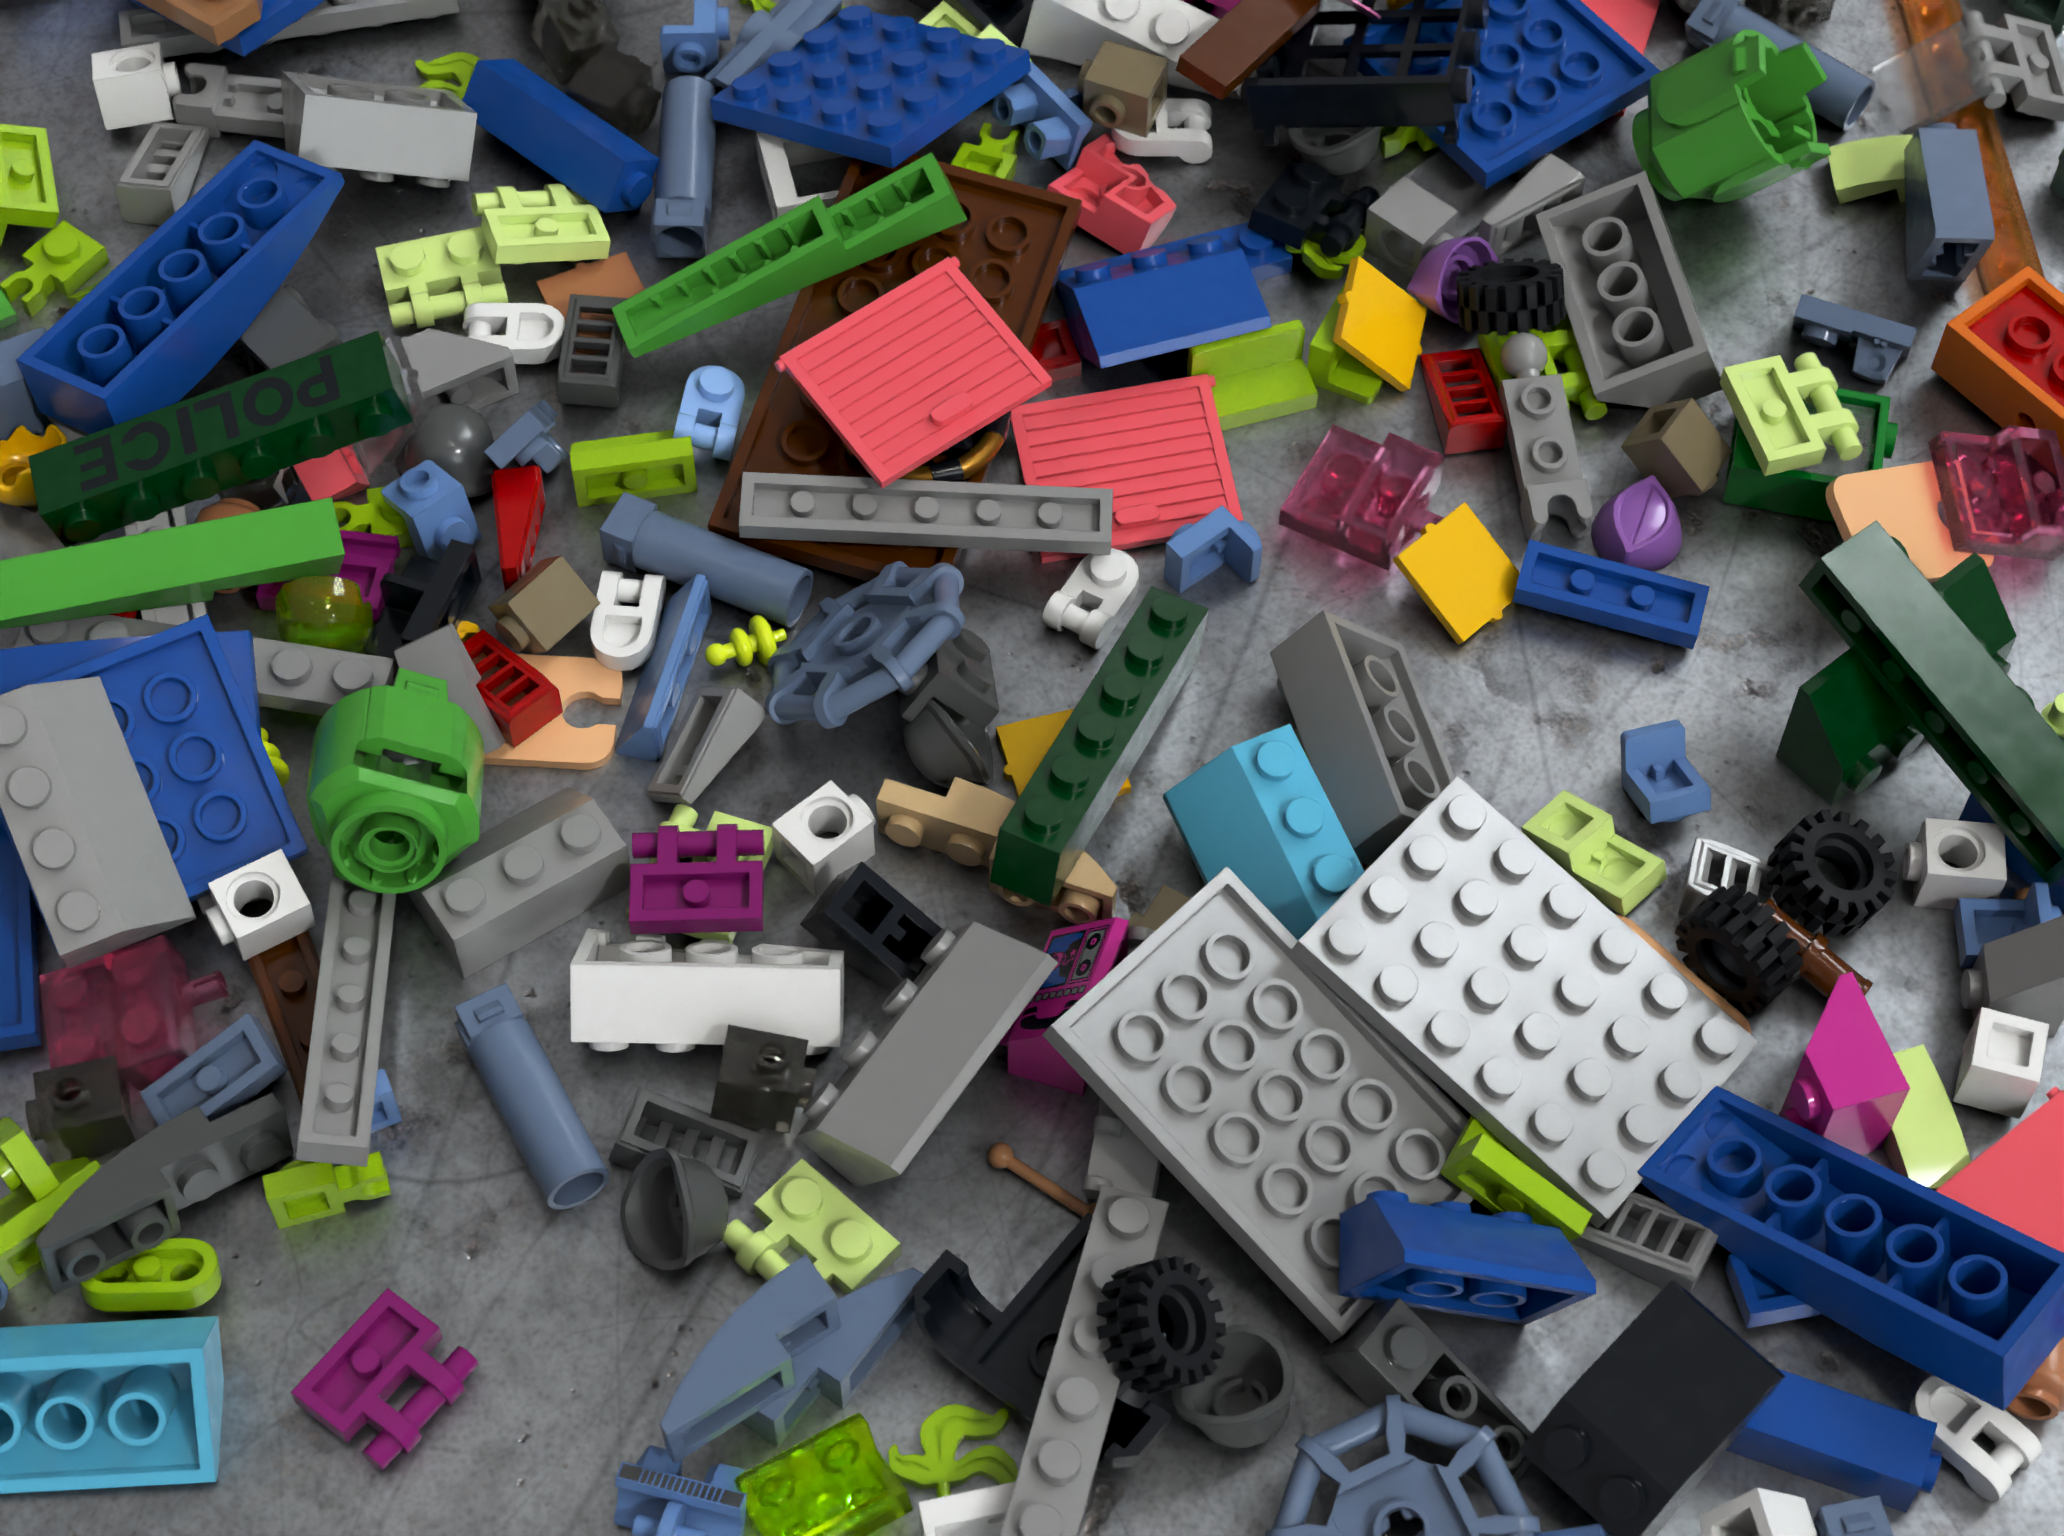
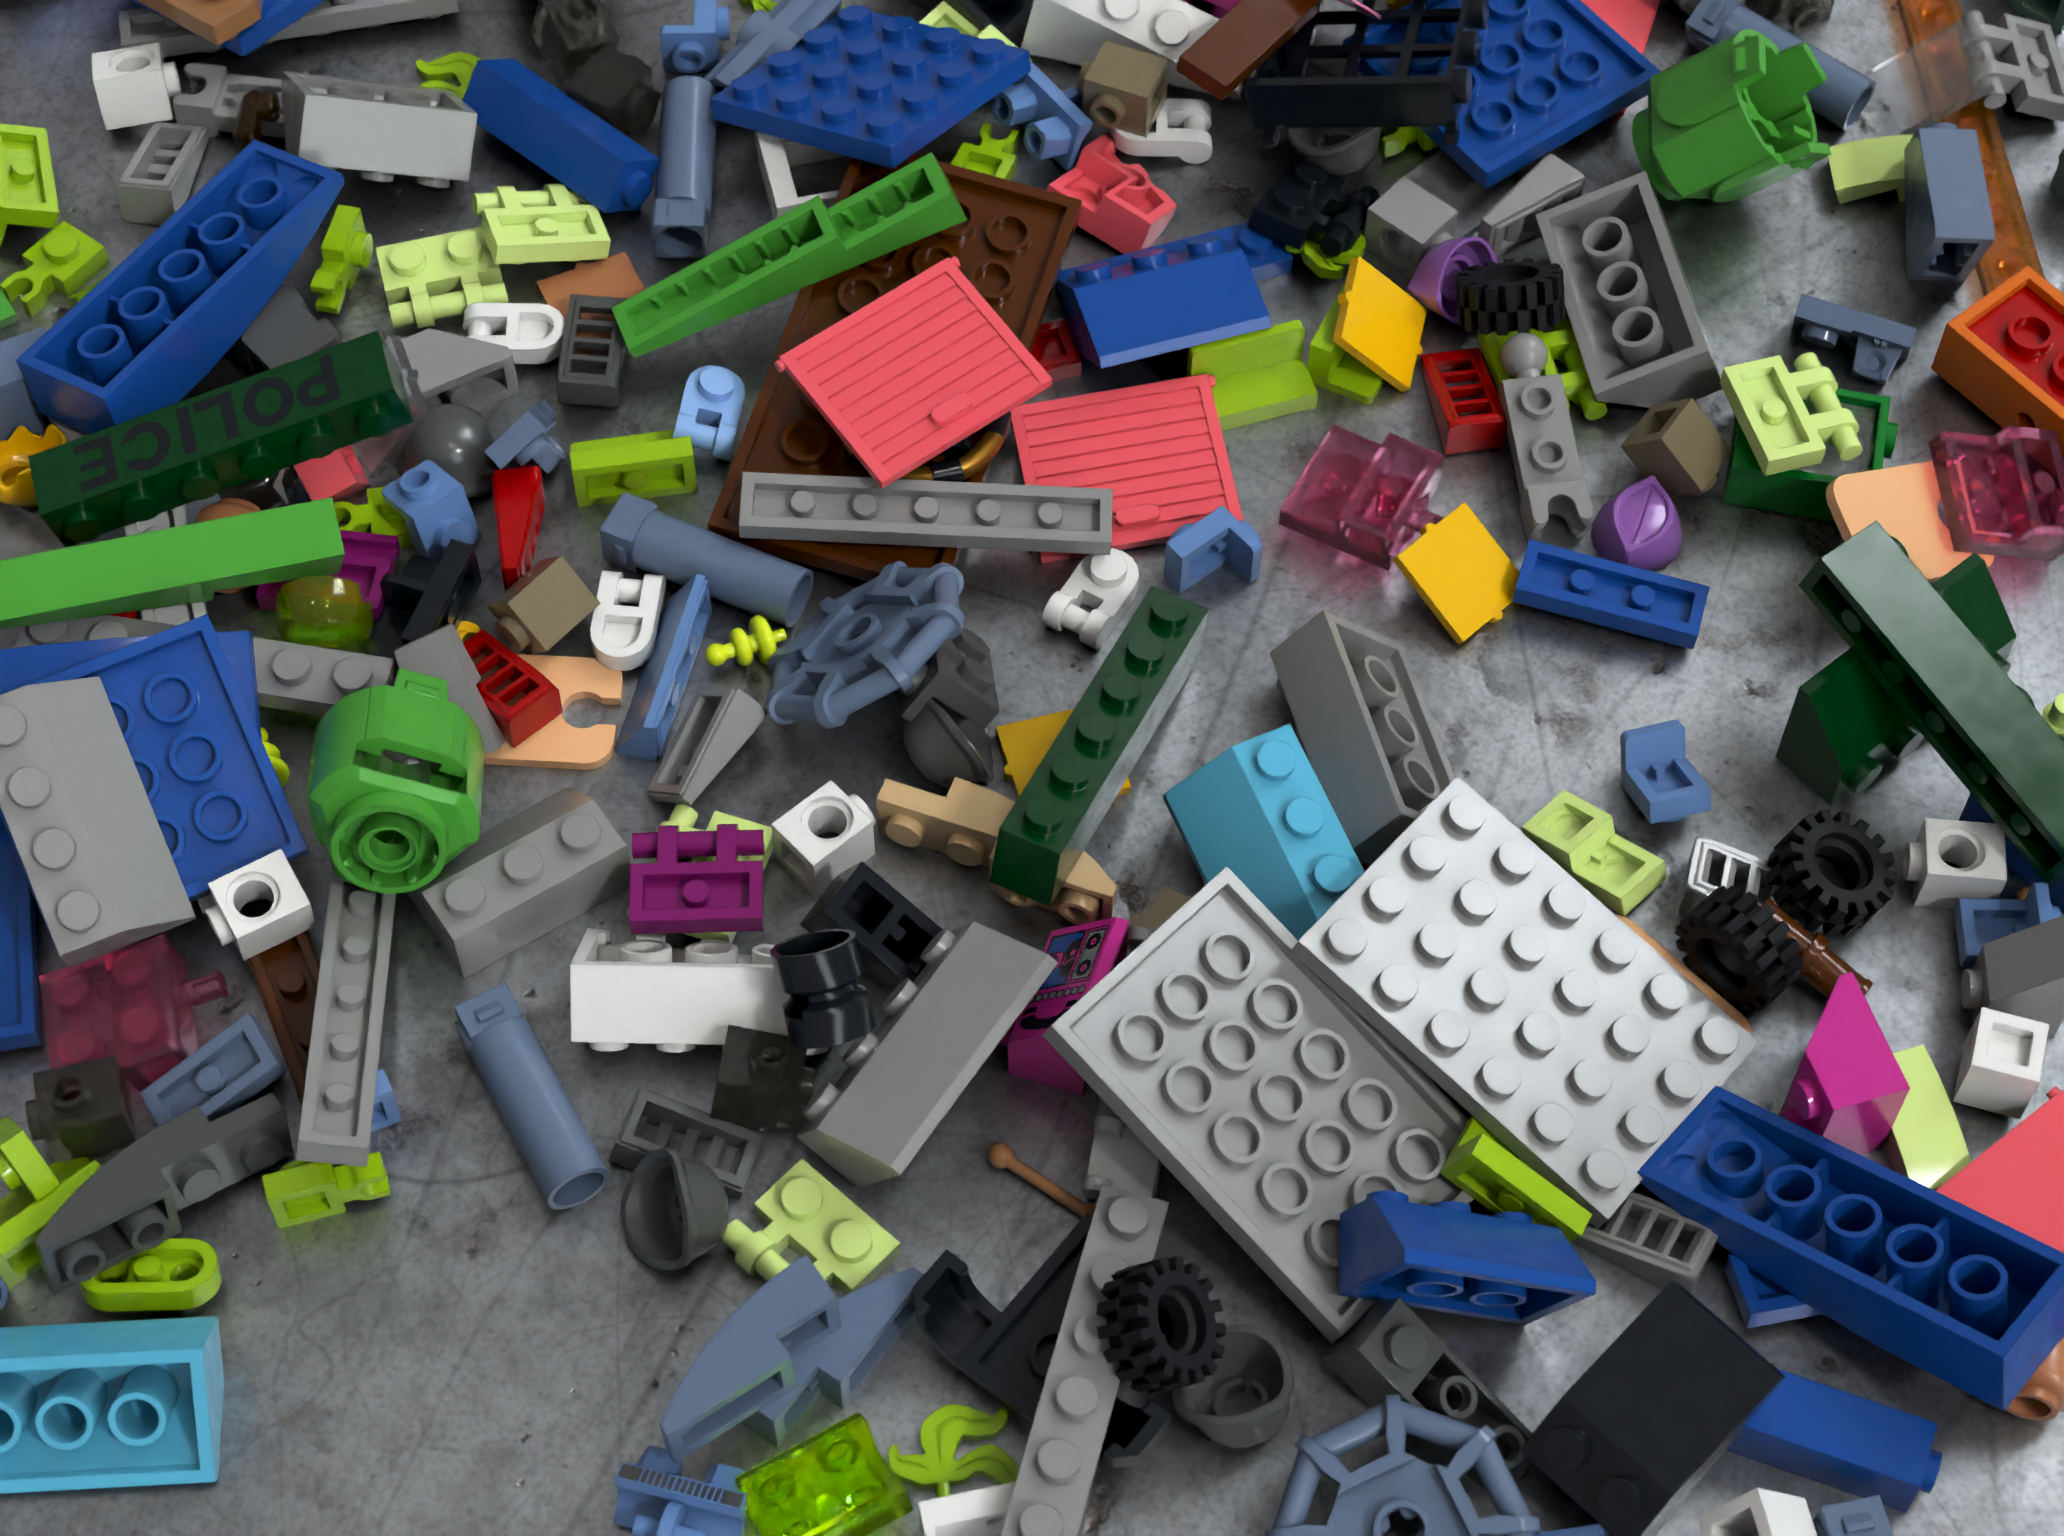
(252, 112): none -> dark brown arm
(344, 253): none -> lime plate
(370, 1365): magenta plate -> none
(824, 998): none -> black wheel
(1959, 1422): white plate -> none

